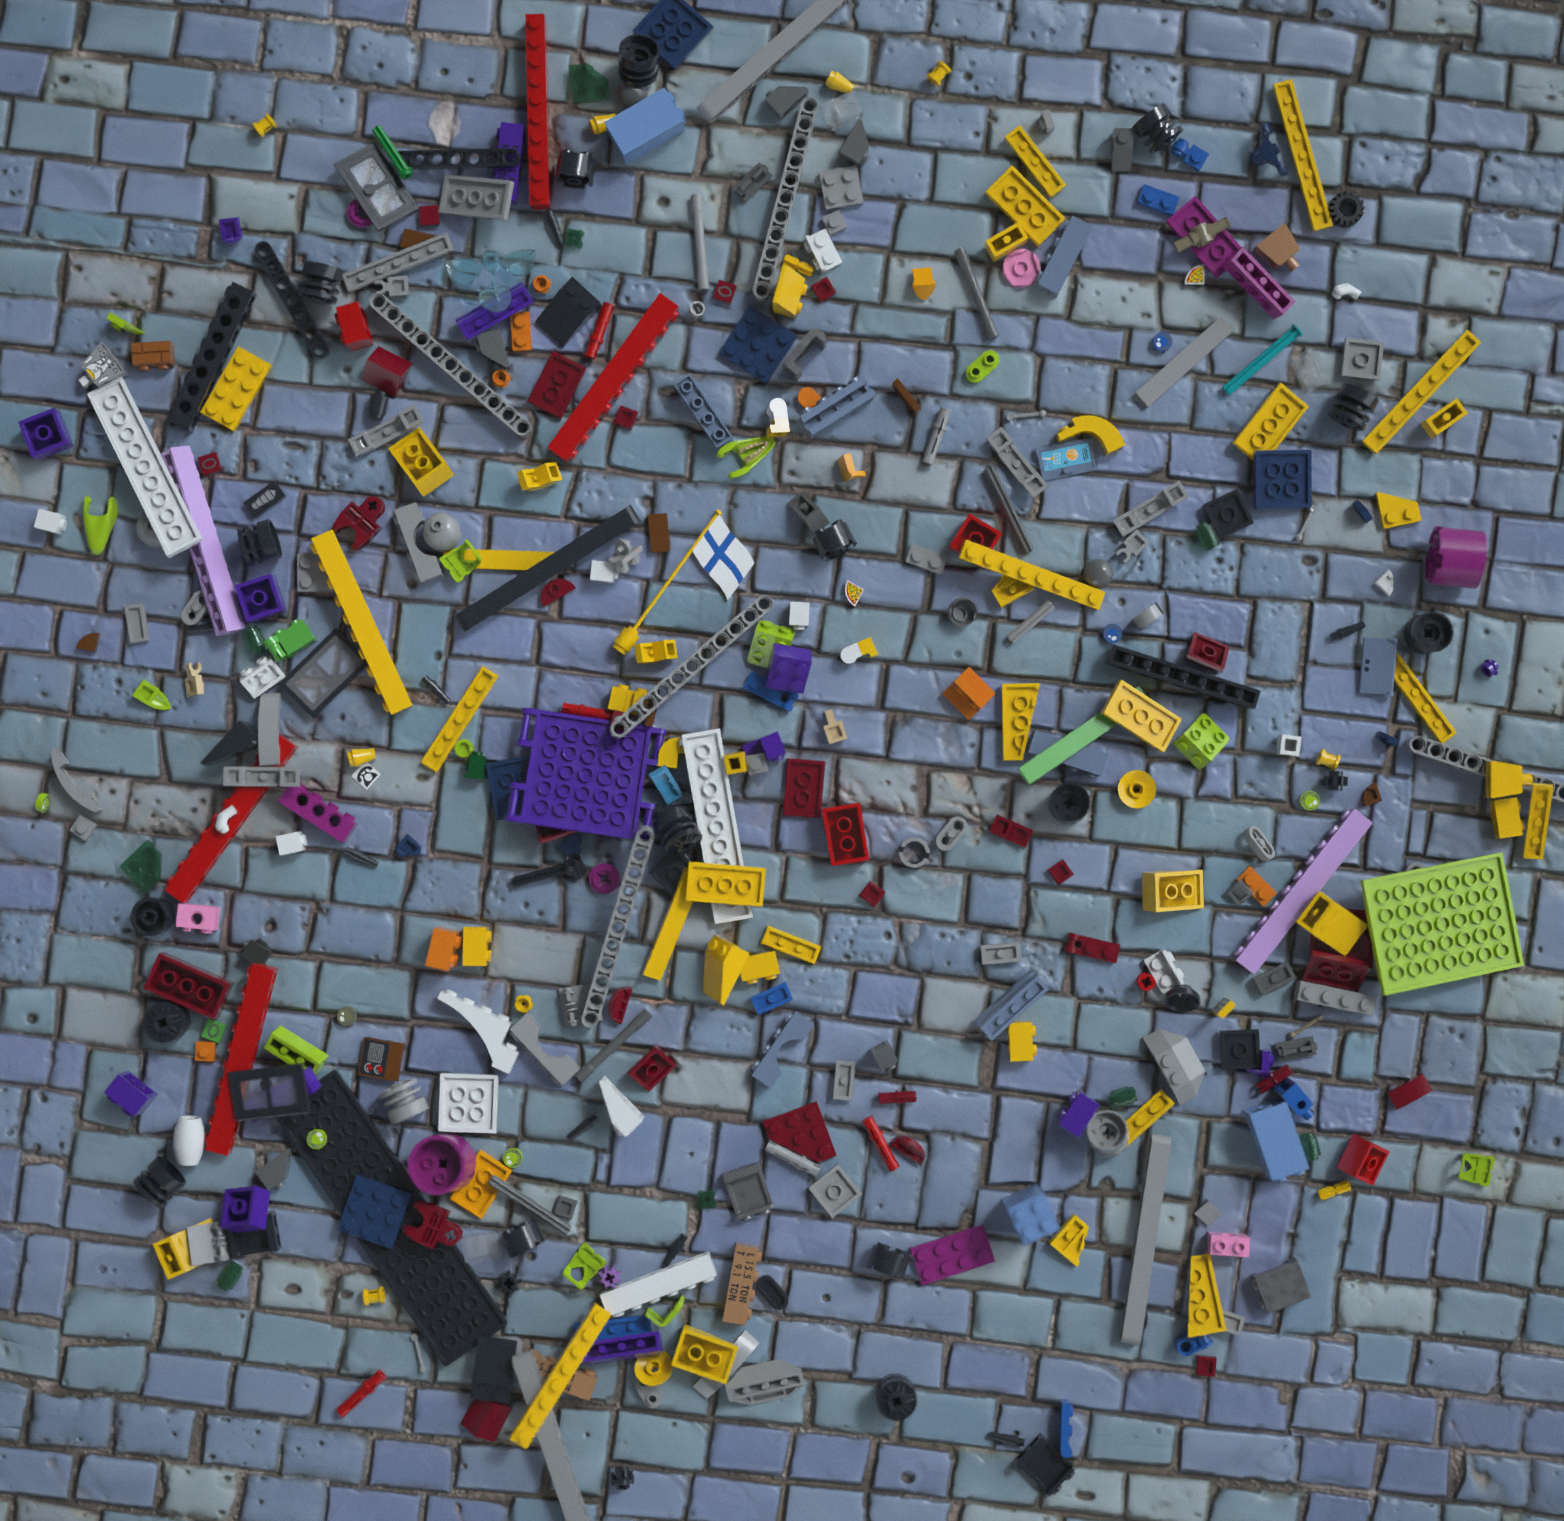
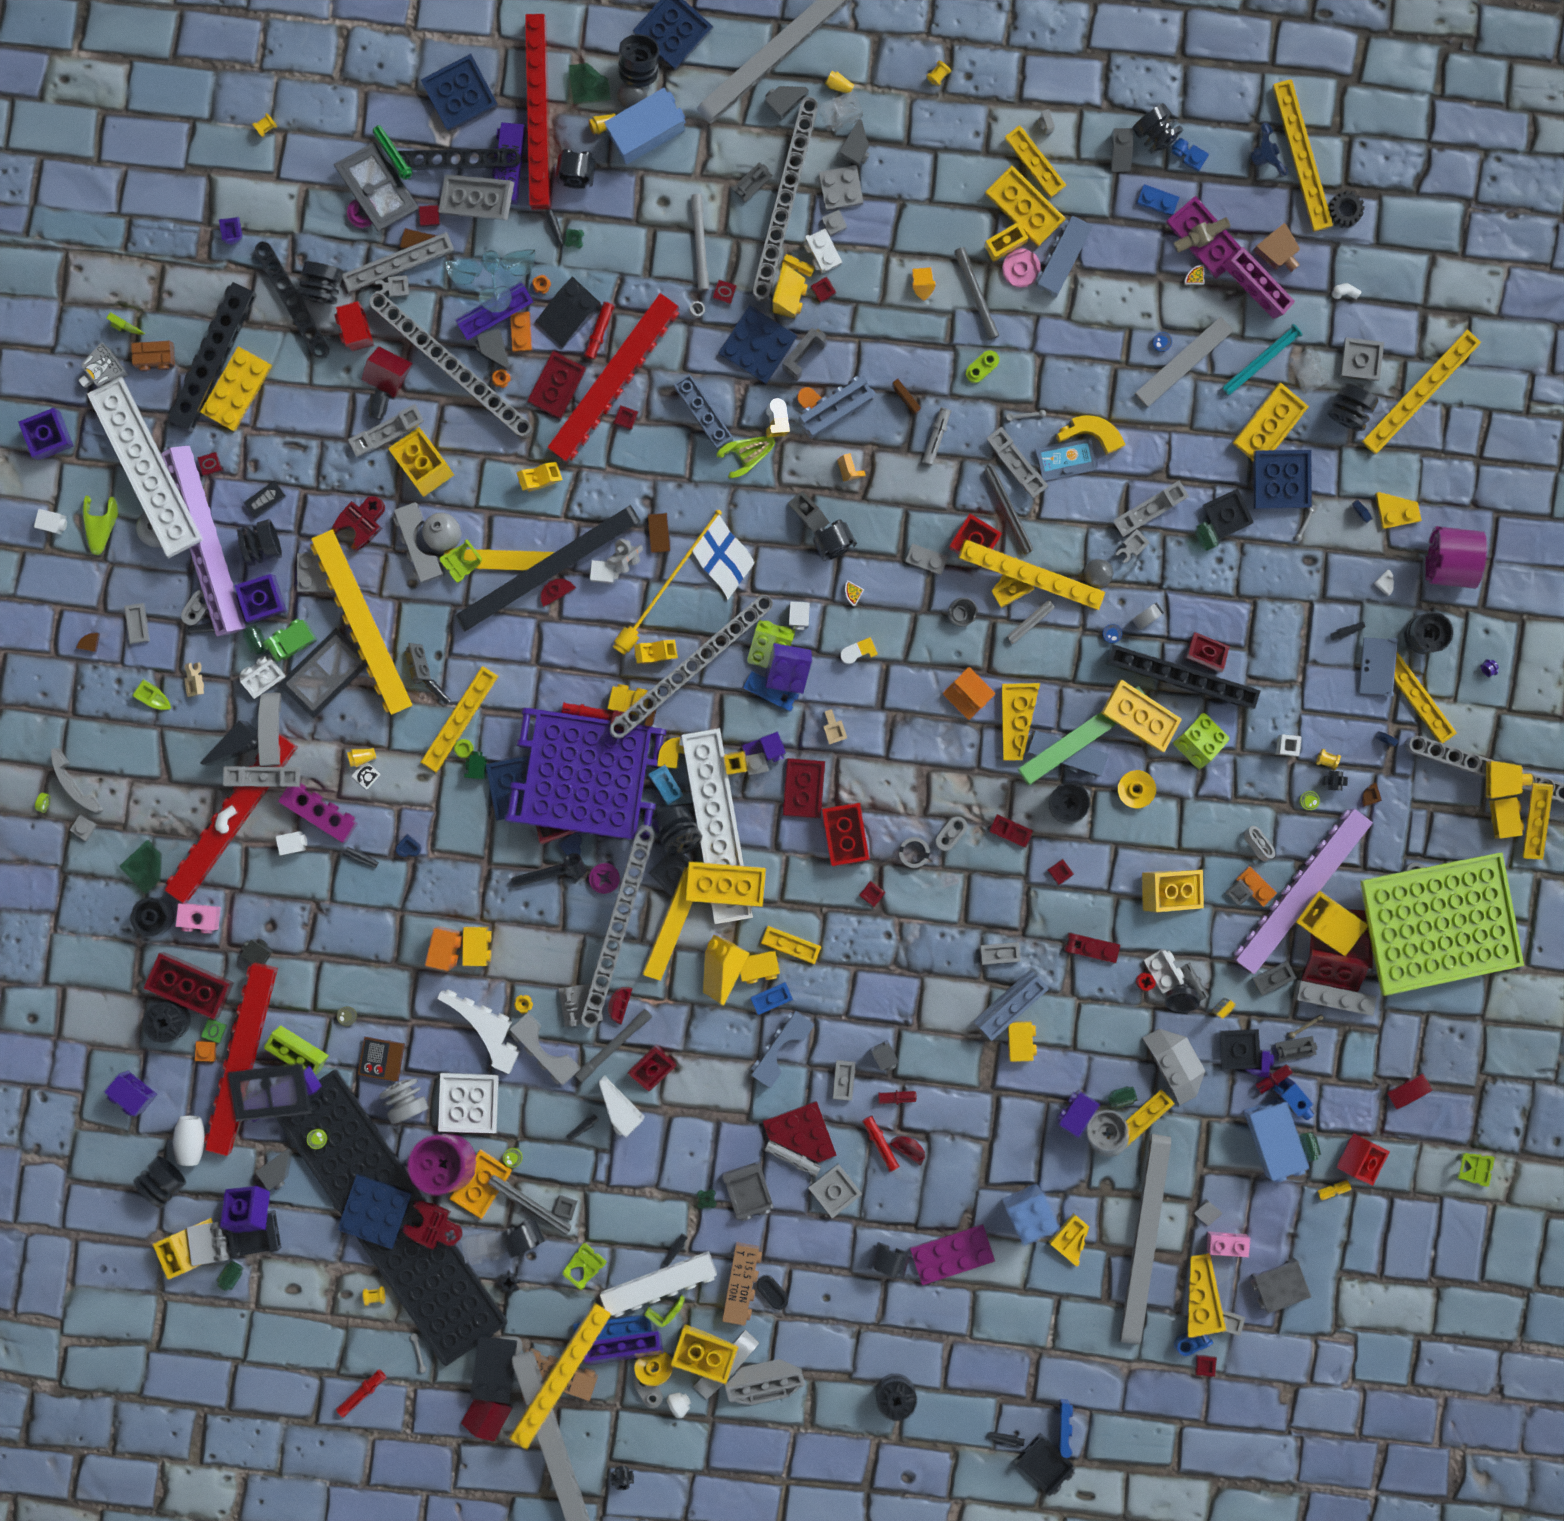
(416, 655): none -> dark grey hinge
(459, 92): none -> dark blue plate
(611, 1271): medium lavender gear -> none
(678, 1404): none -> white cone
(1193, 980): none -> dark grey pin
(1444, 418): yellow brick -> none

